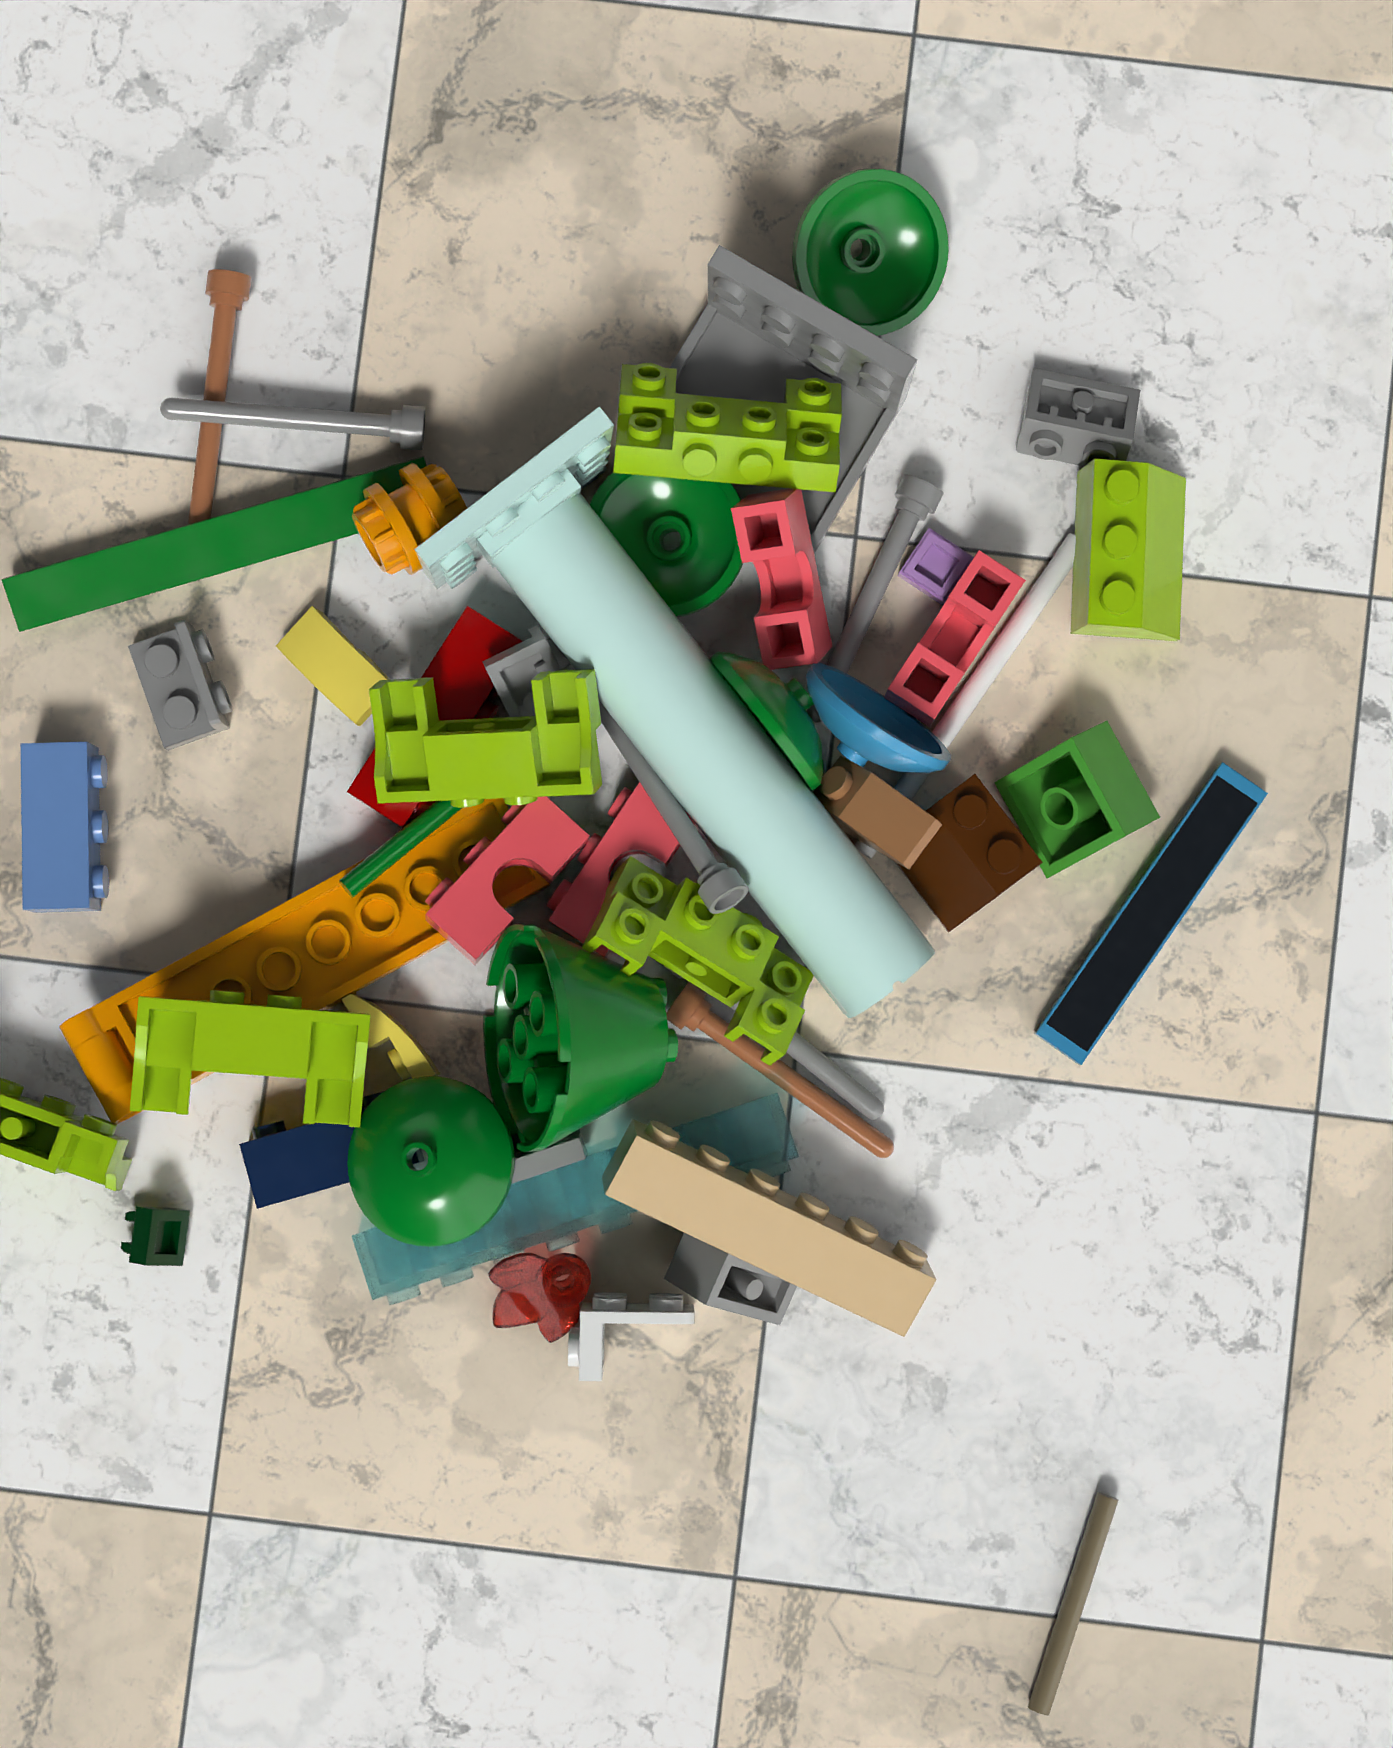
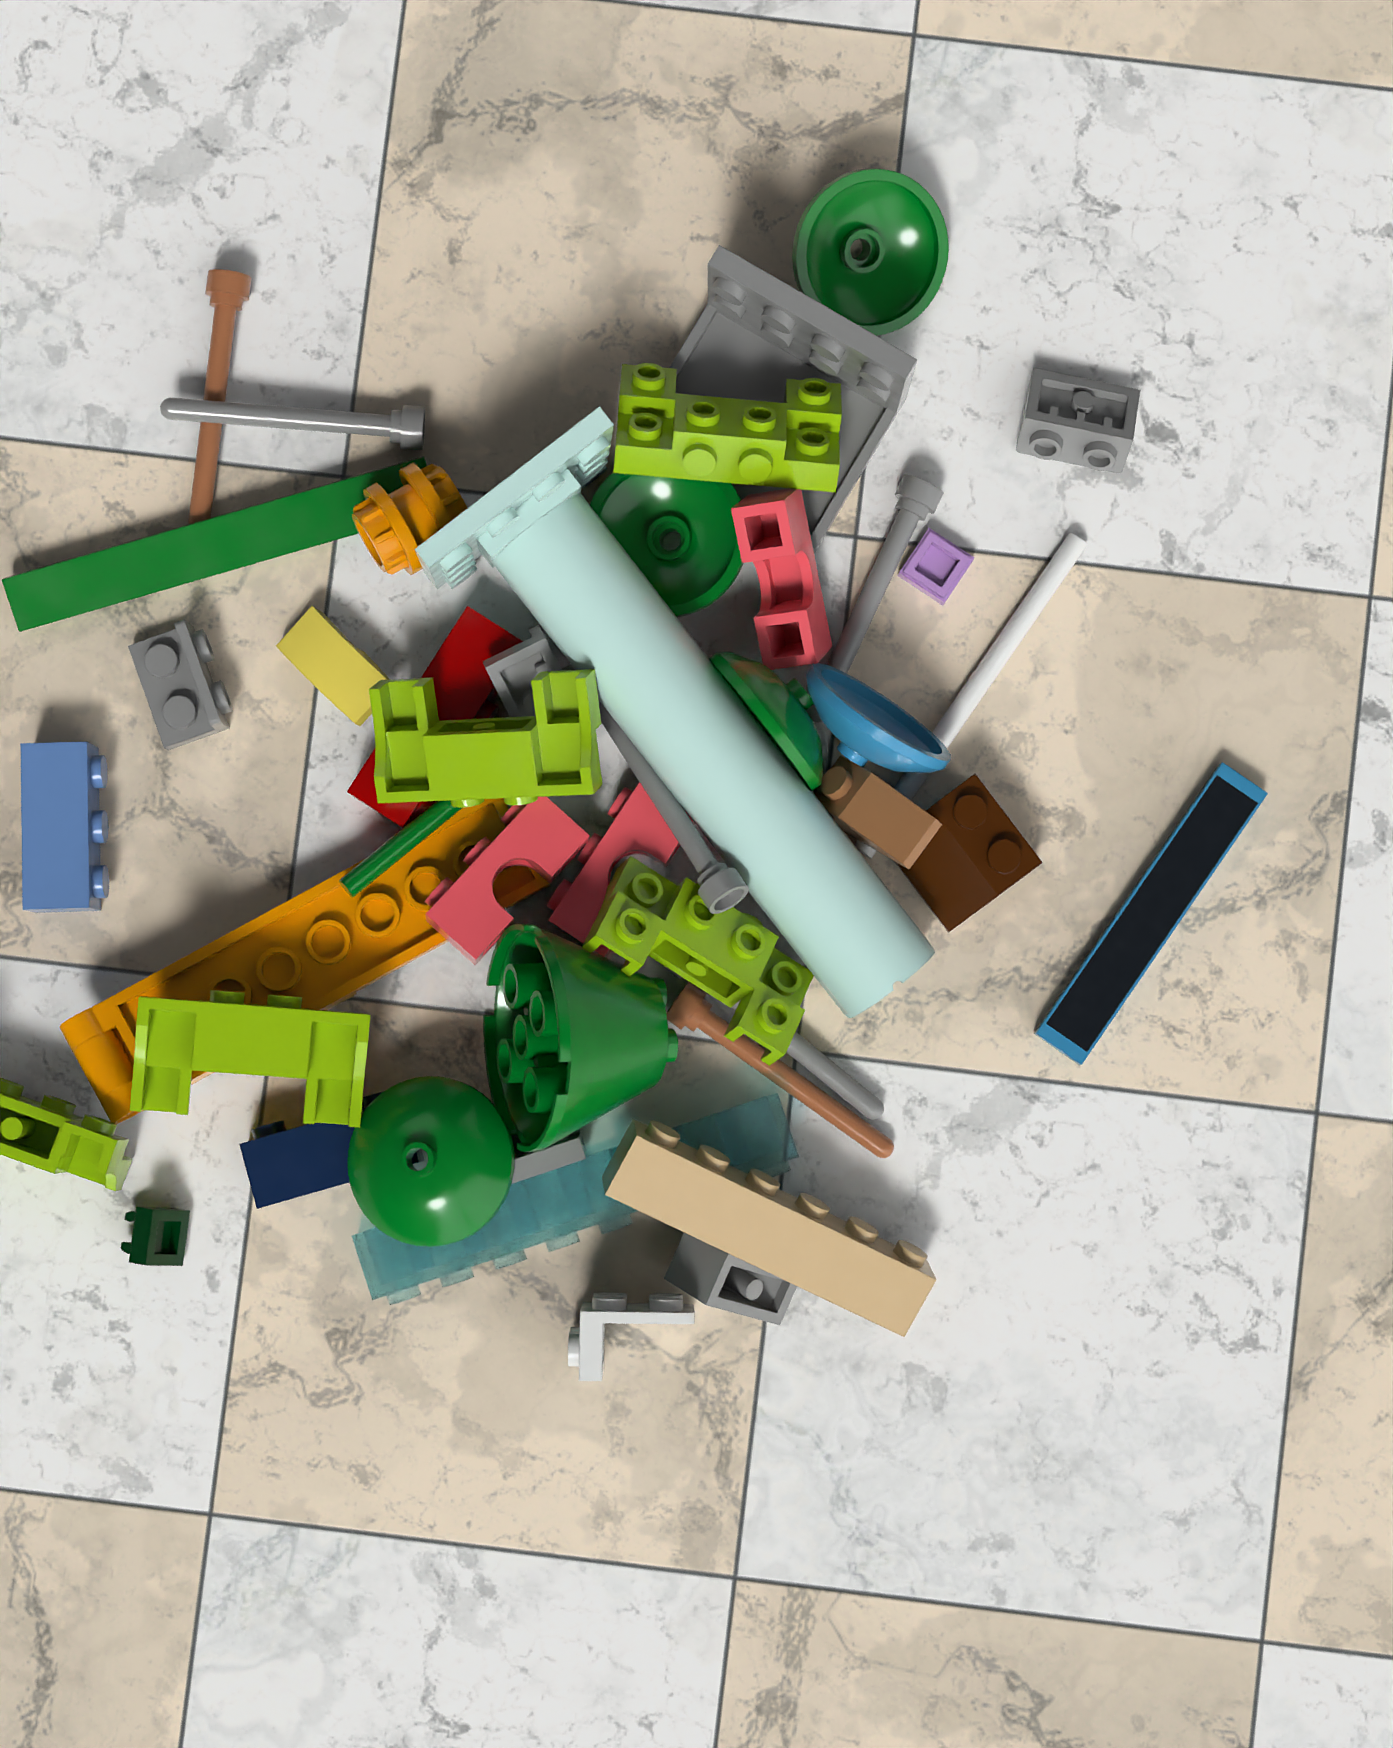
(408, 1055): light yellow slope -> none
(534, 1296): clear red plate -> none
(954, 638): coral arch -> none
(1073, 1604): dark tan bar -> none
(1077, 798): bright green slope -> none
(1128, 551): lime slope -> none

